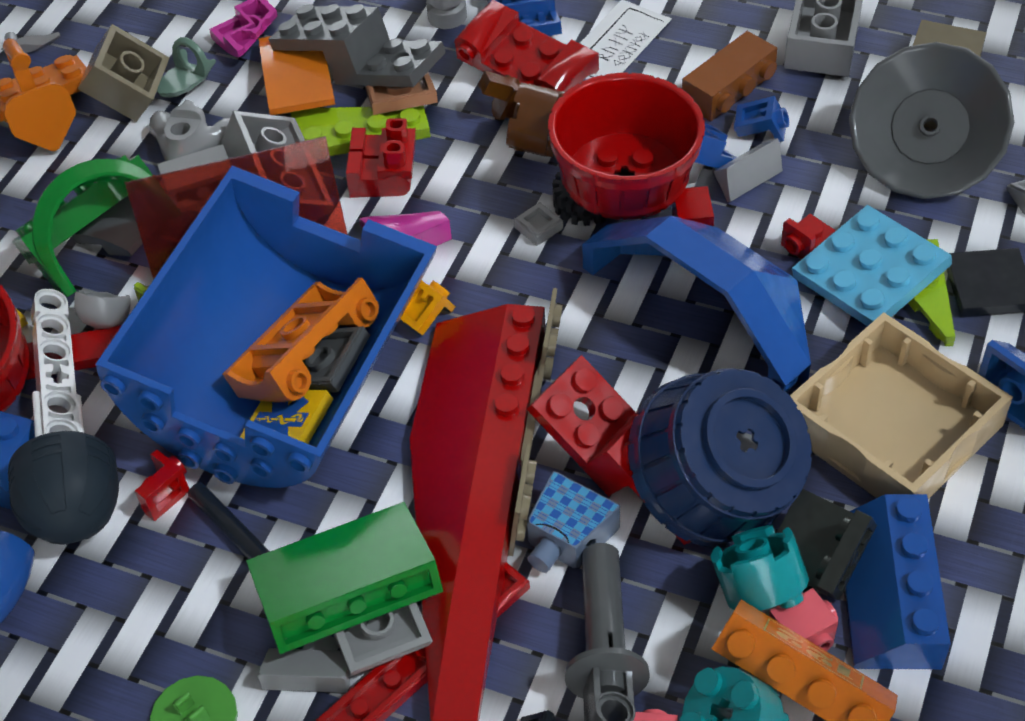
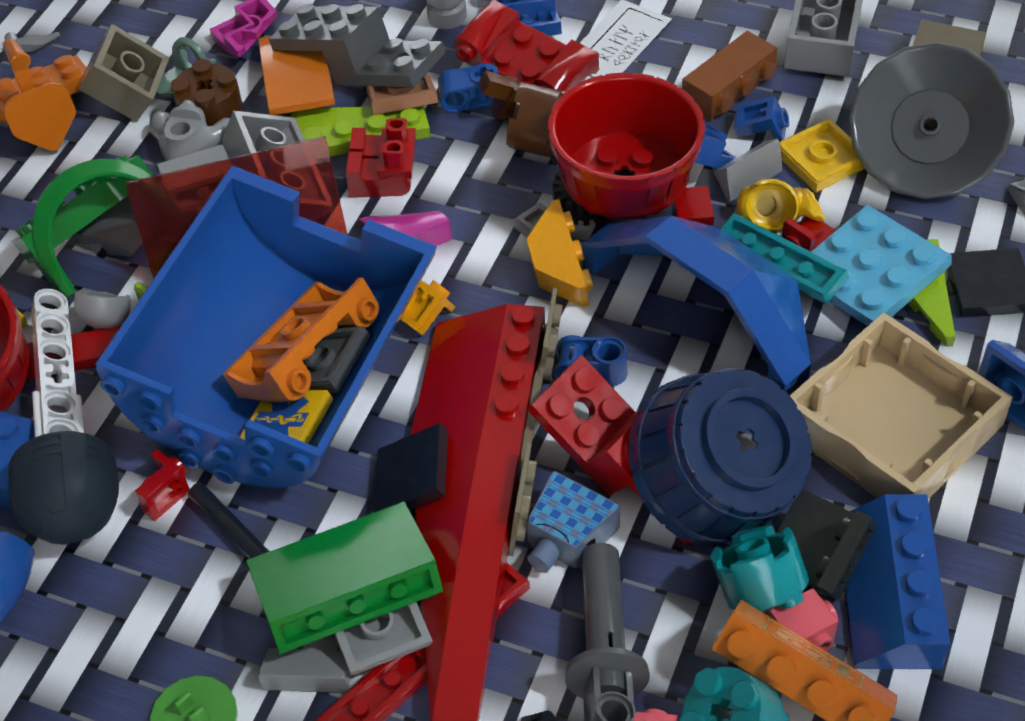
(209, 88): none -> reddish brown brick
(412, 469): none -> black tile
(460, 88): none -> blue piece
(558, 257): none -> light orange slope
(603, 353): none -> blue piece
(774, 201): none -> yellow hair
(813, 273): none -> teal tile
(821, 155): none -> yellow tile

